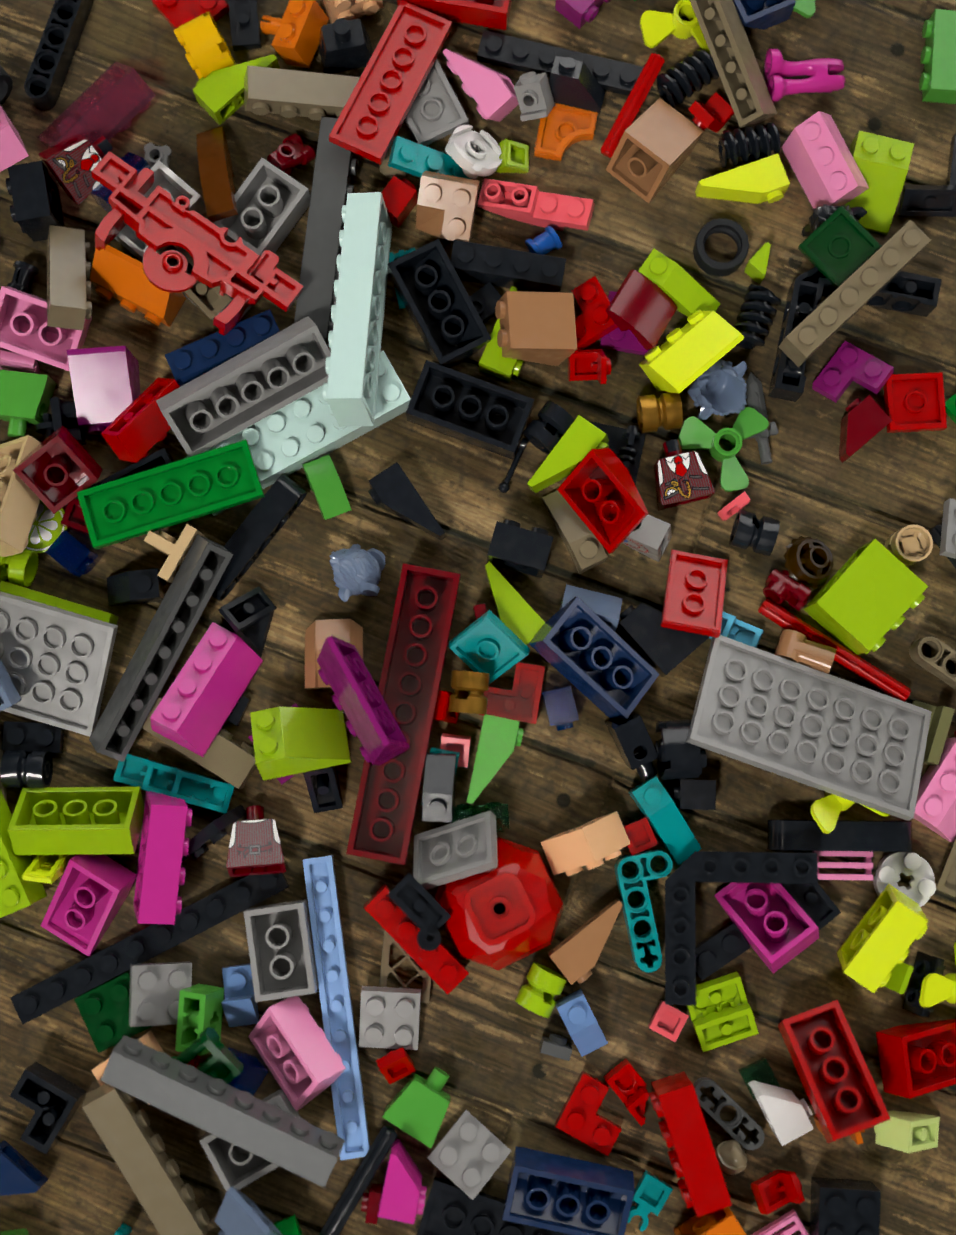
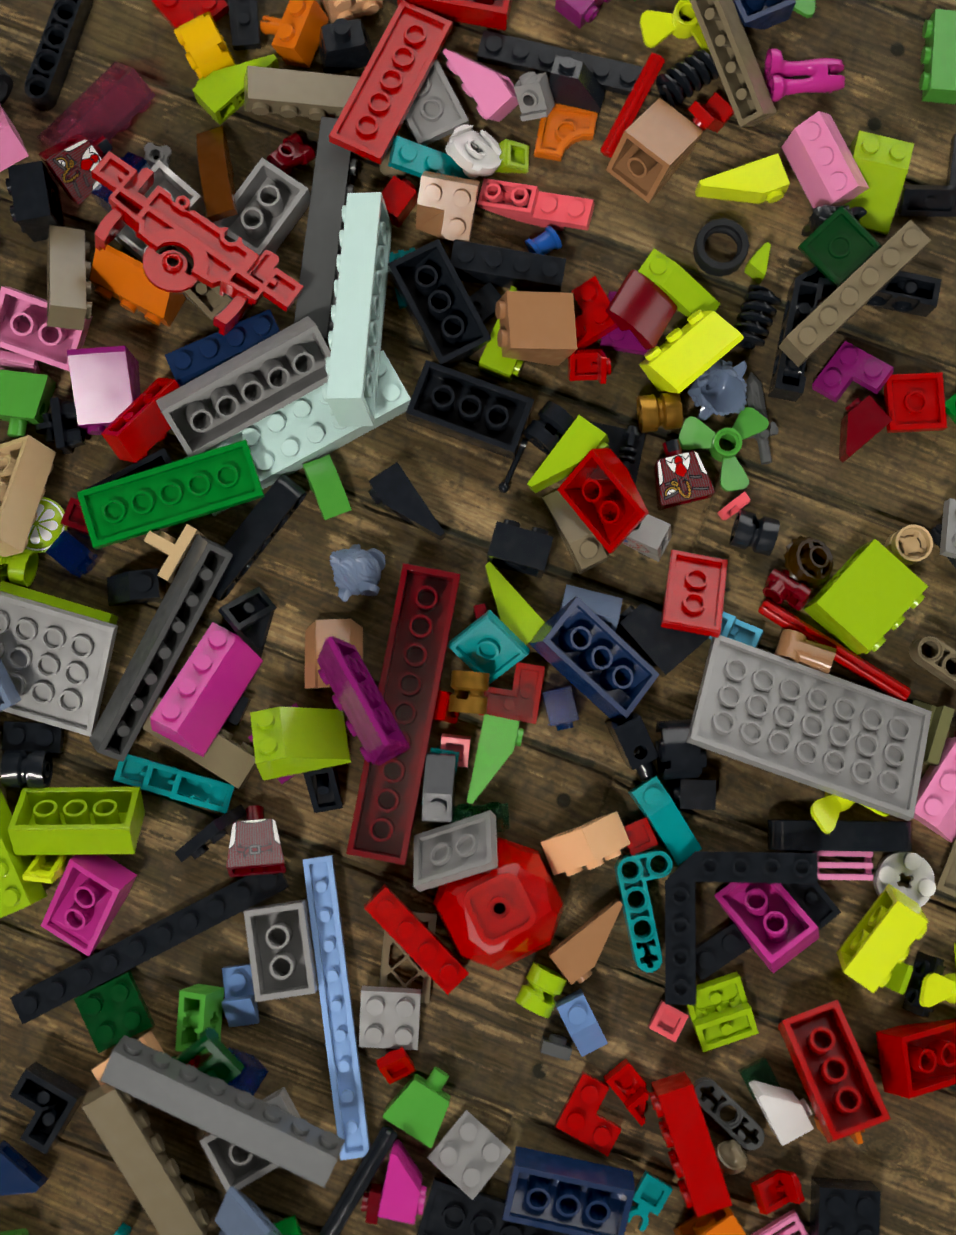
(23, 276): black bush -> none
(58, 469): dark red slope -> none
(156, 992): light grey plate -> none
(161, 859): dark pink slope -> none
(296, 1051): bright pink slope -> none
(421, 910): black hinge -> none
(748, 142): black piece -> none
(908, 1131): yellowish green slope -> none

